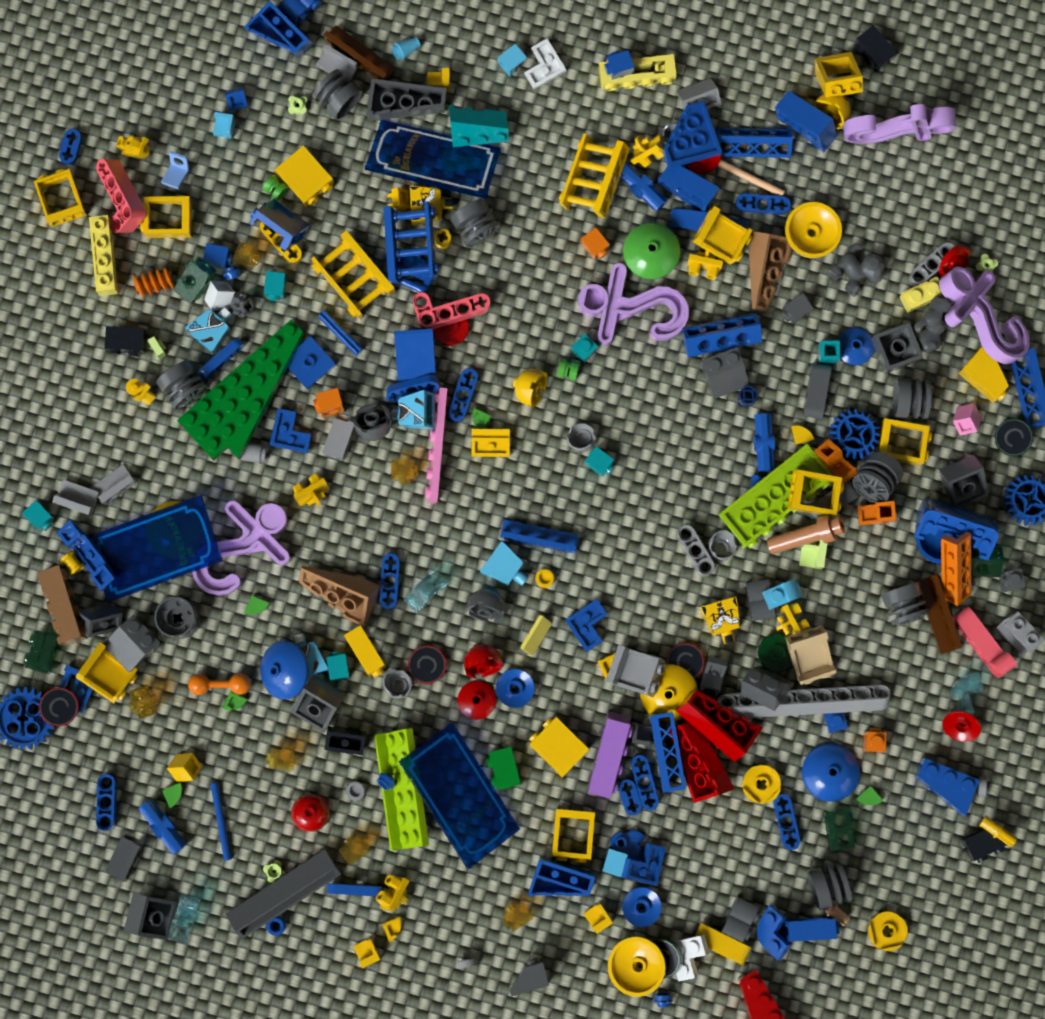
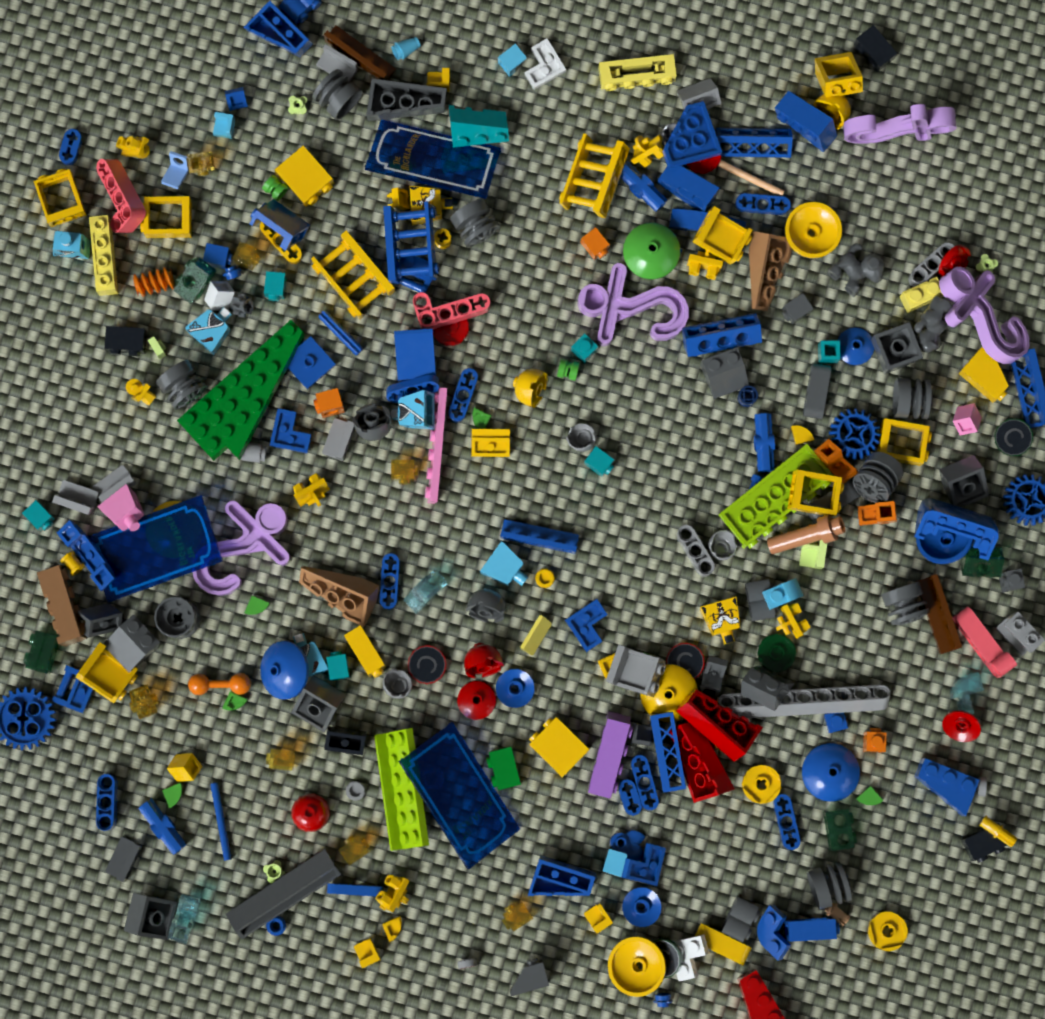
(58, 707): black tile -> none
(70, 245): none -> medium azure torso
(123, 509): none -> bright pink torso
(201, 163): none -> clear yellow brick
(221, 358): blue beam -> none
(386, 781): blue plate -> none
(562, 856): yellow window -> none
(619, 64): blue brick -> none
(810, 655): tan panel -> none
(954, 569): orange fence -> none

